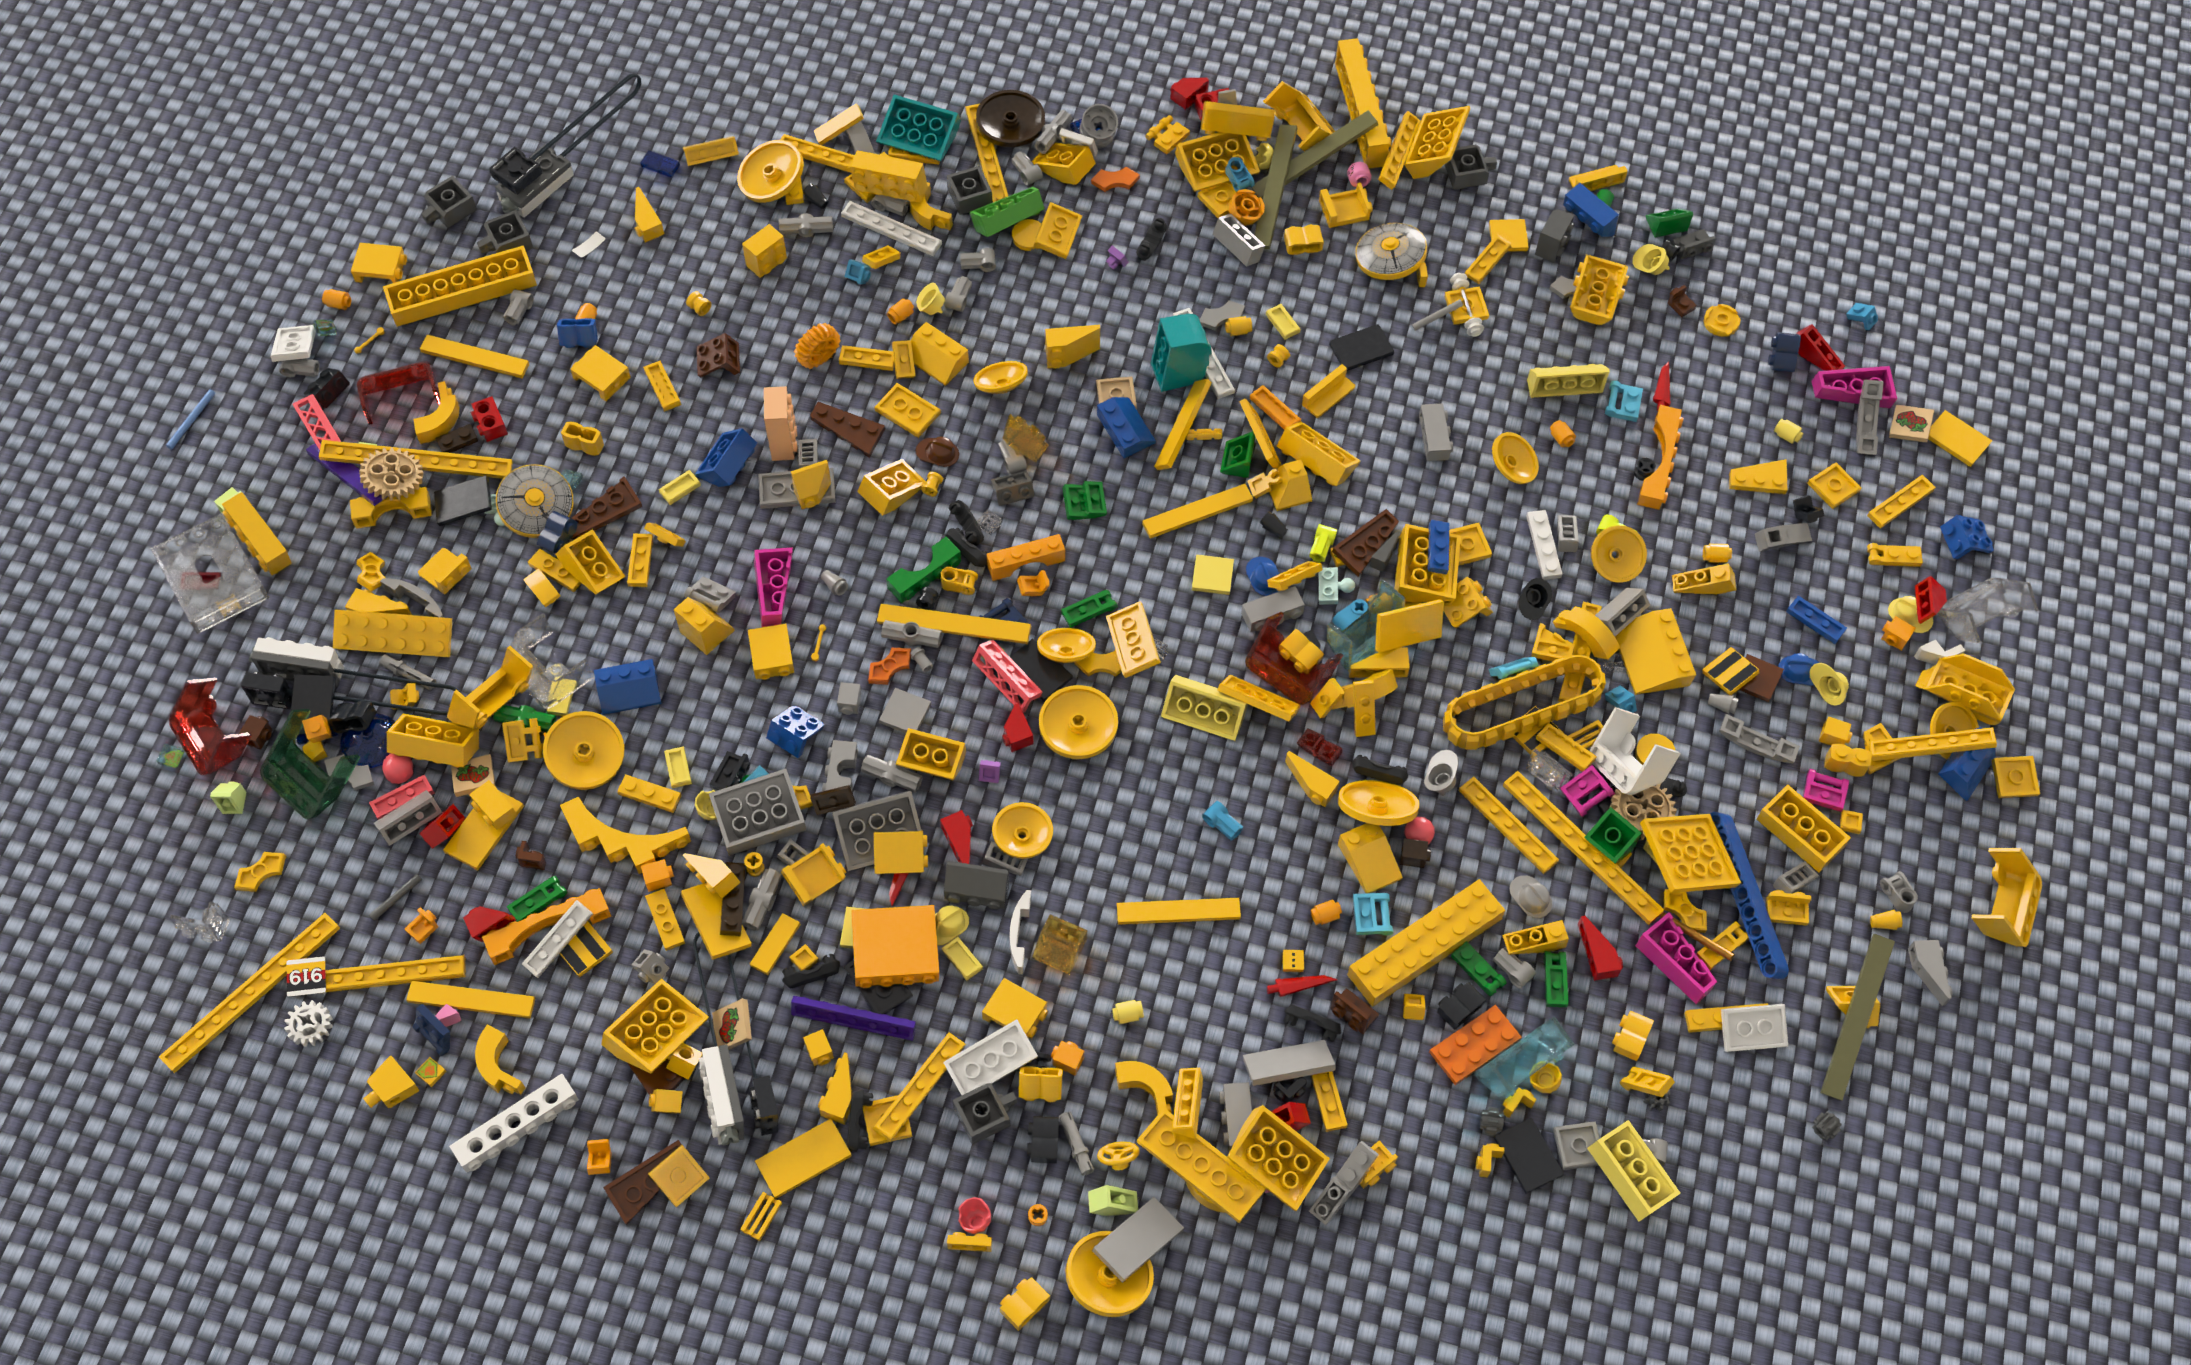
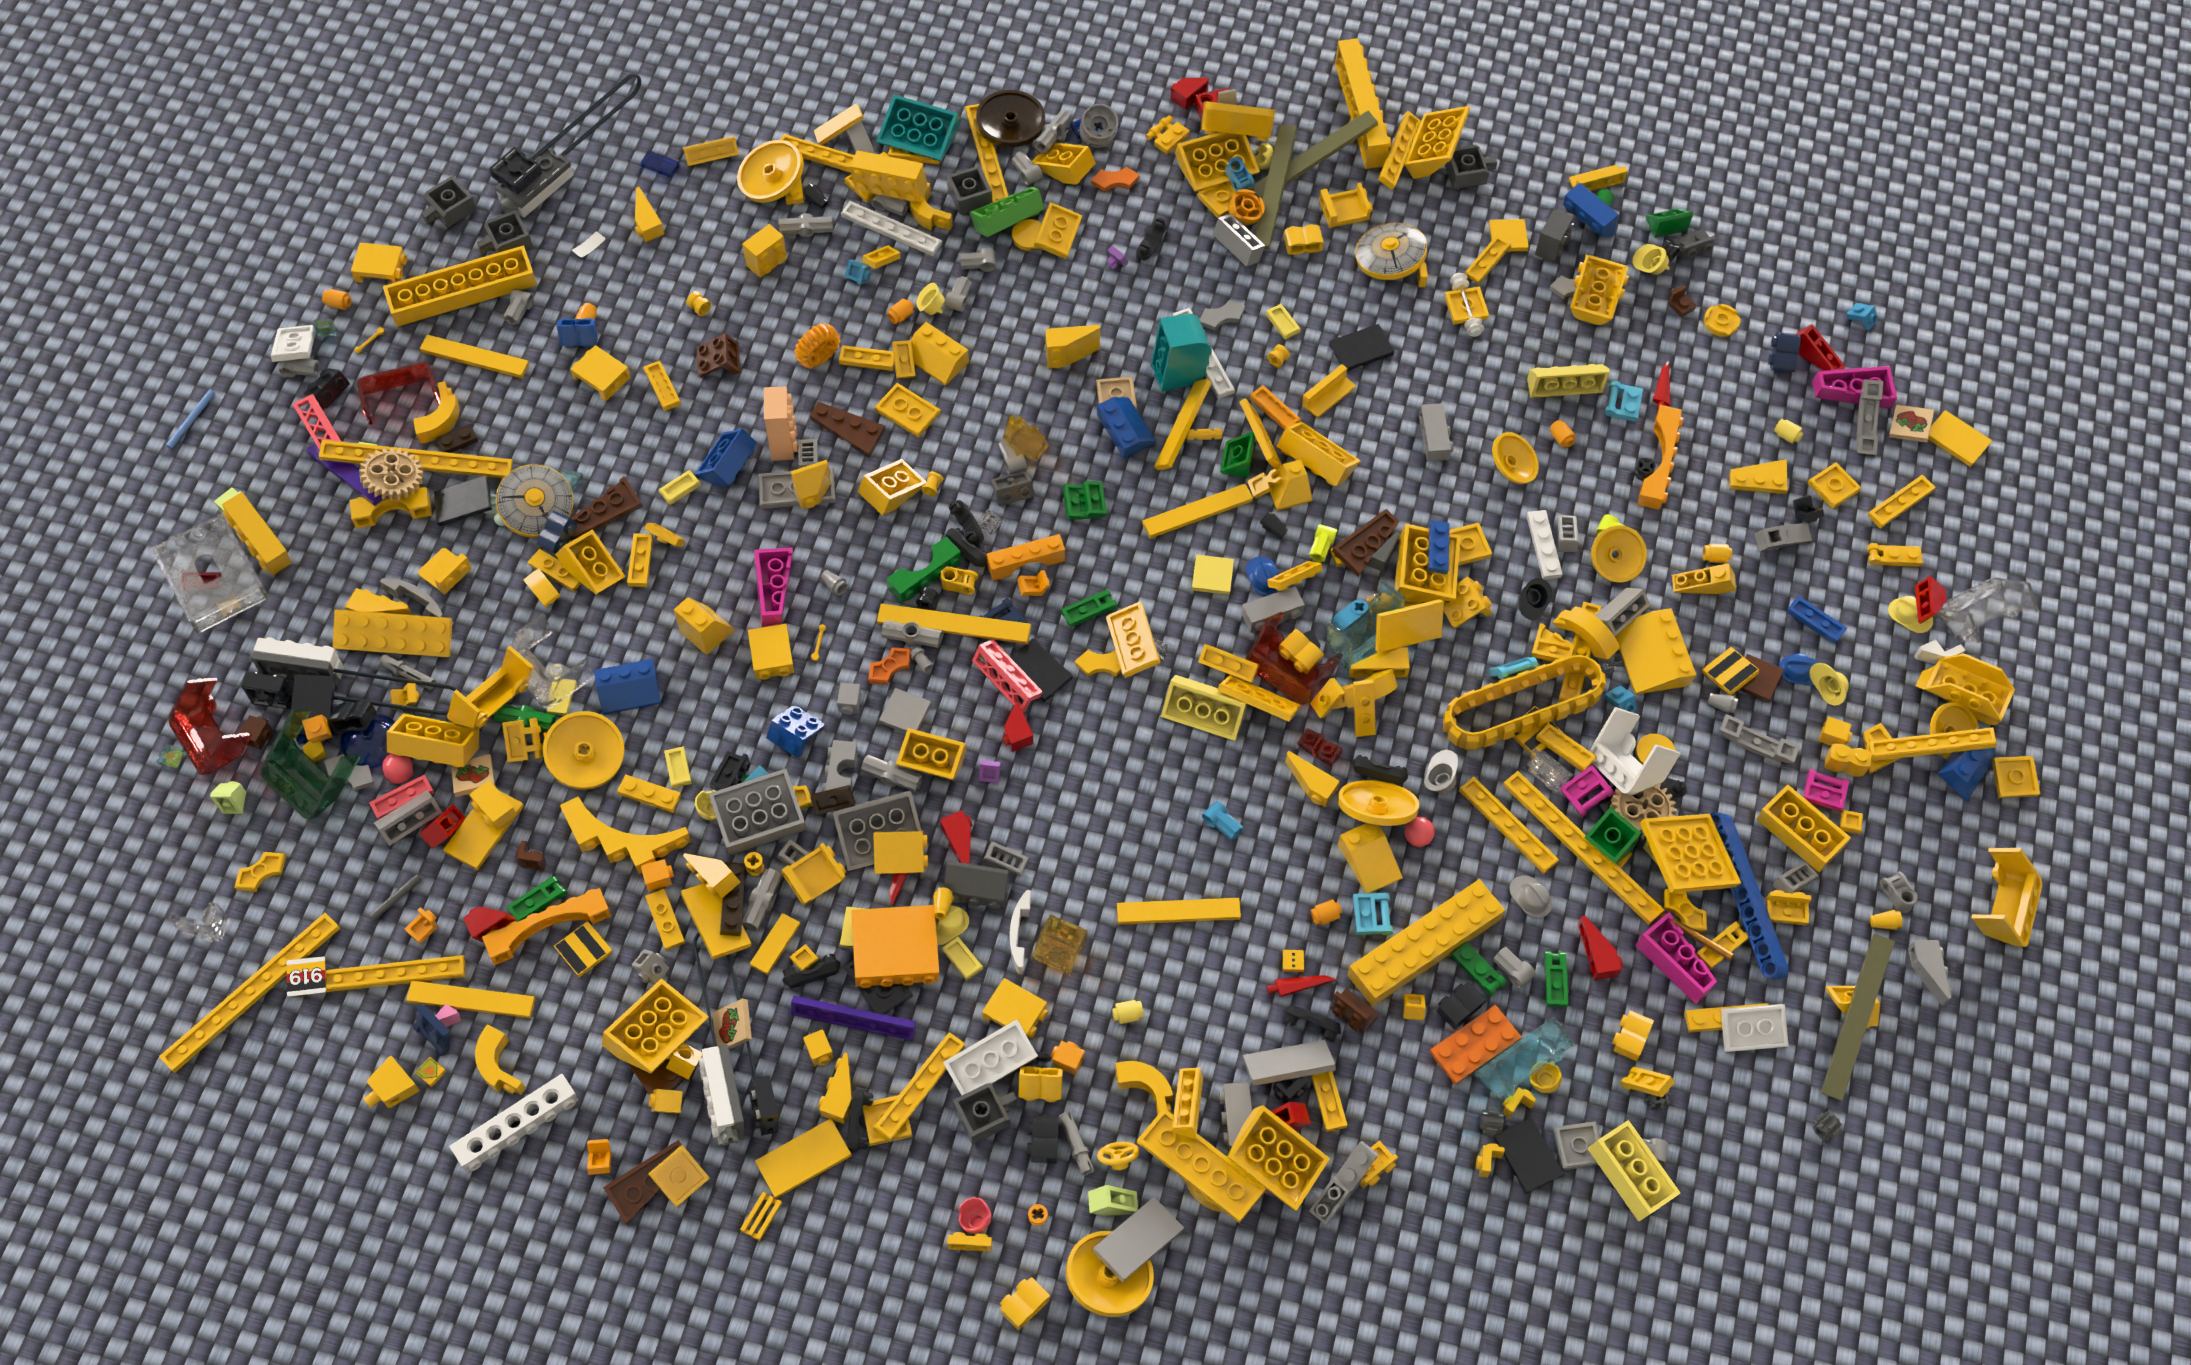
(308, 1032): white gear -> none
(371, 575): yellow tile -> none
(488, 415): red brick -> none
(557, 938): white tile -> none
(582, 438): yellow brick -> none
(710, 594): light grey plate -> none
(937, 451): reddish brown piece -> none
(942, 902): none -> yellow cone
(1000, 377): yellow dish -> none
(1022, 820): yellow dish -> none
(1066, 645): yellow dish -> none
(1073, 138): white tile -> none
(1078, 722): yellow dish -> none
(1228, 663): none -> yellow plate
(1238, 326): yellow brick -> none
(1300, 111): yellow windscreen -> none
(1329, 585): light aqua plate -> none
(1358, 173): bright pink head -> none
(1415, 853): dark brown brick -> none
(1442, 312): light grey bar -> none
(1537, 939): yellow slope -> none
(1584, 730): yellow tile -> none
(1897, 633): light orange brick -> none
(1966, 535): blue bracket -> none

